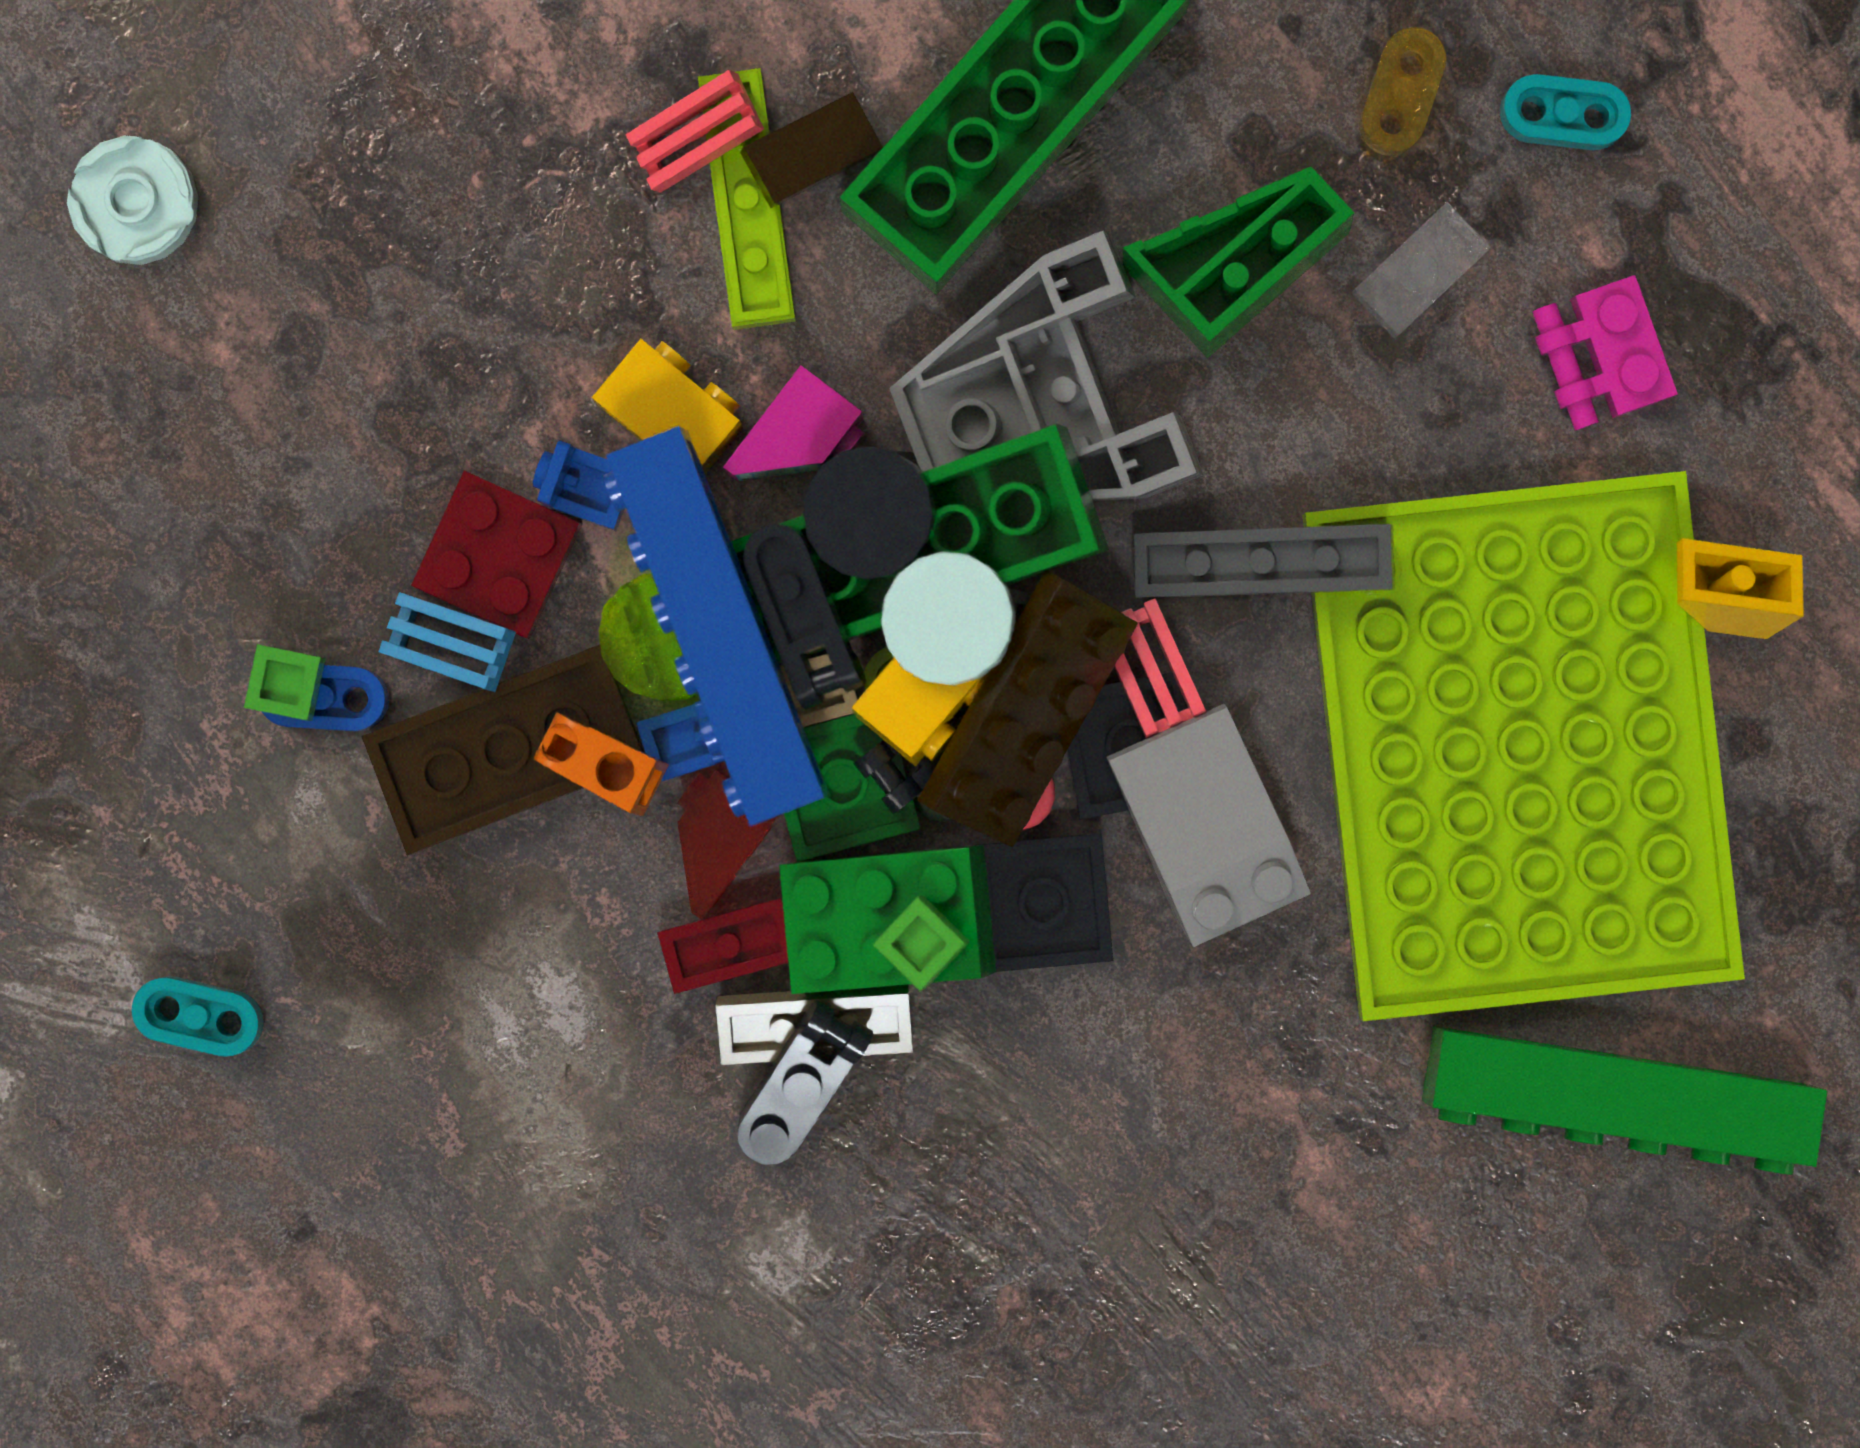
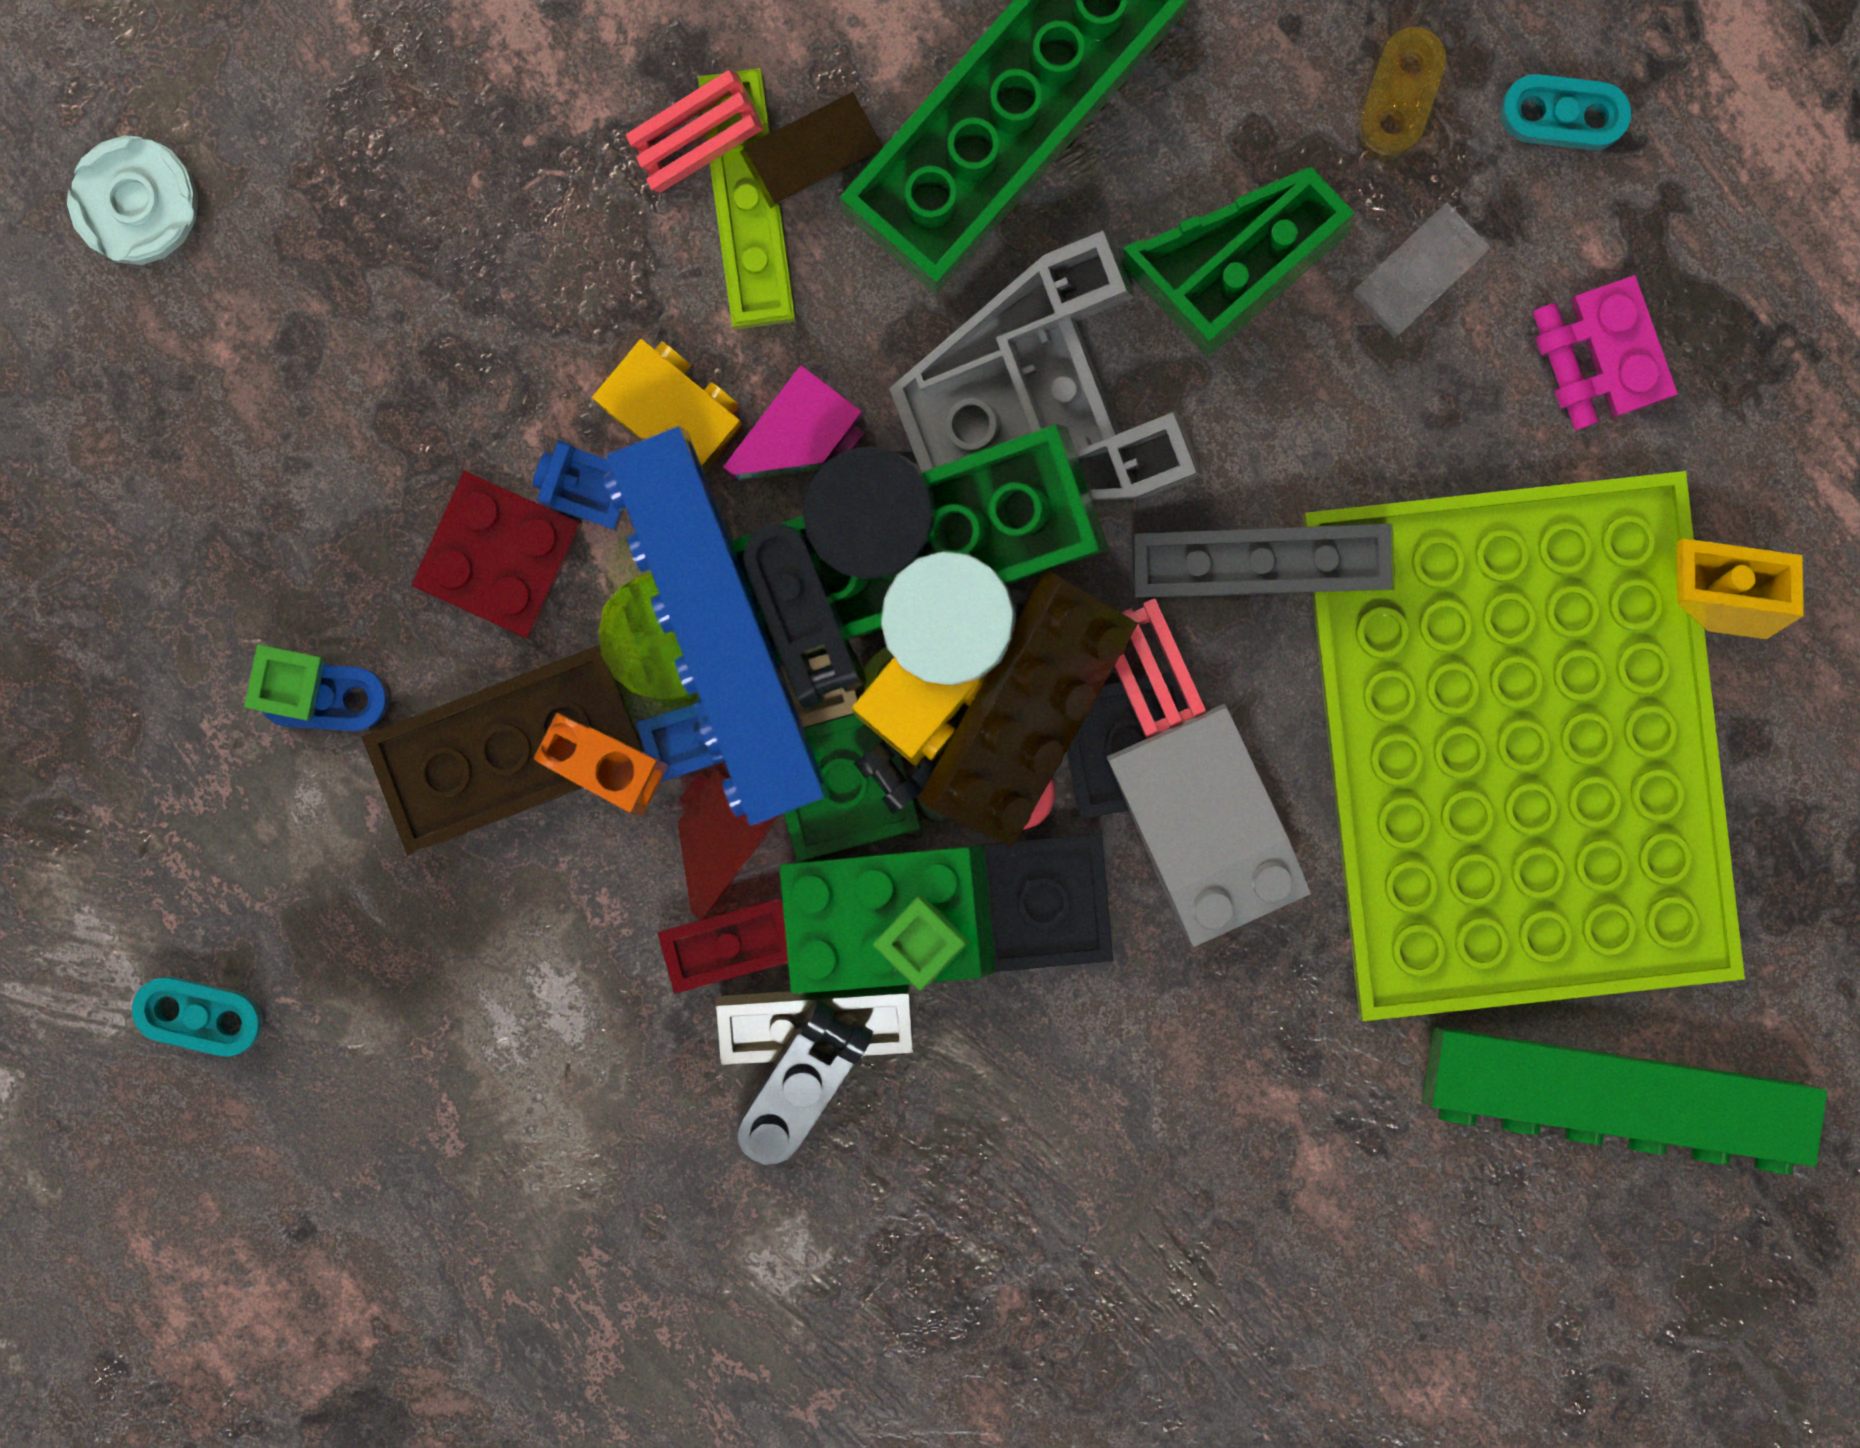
(404, 626): dark azure tile -> none

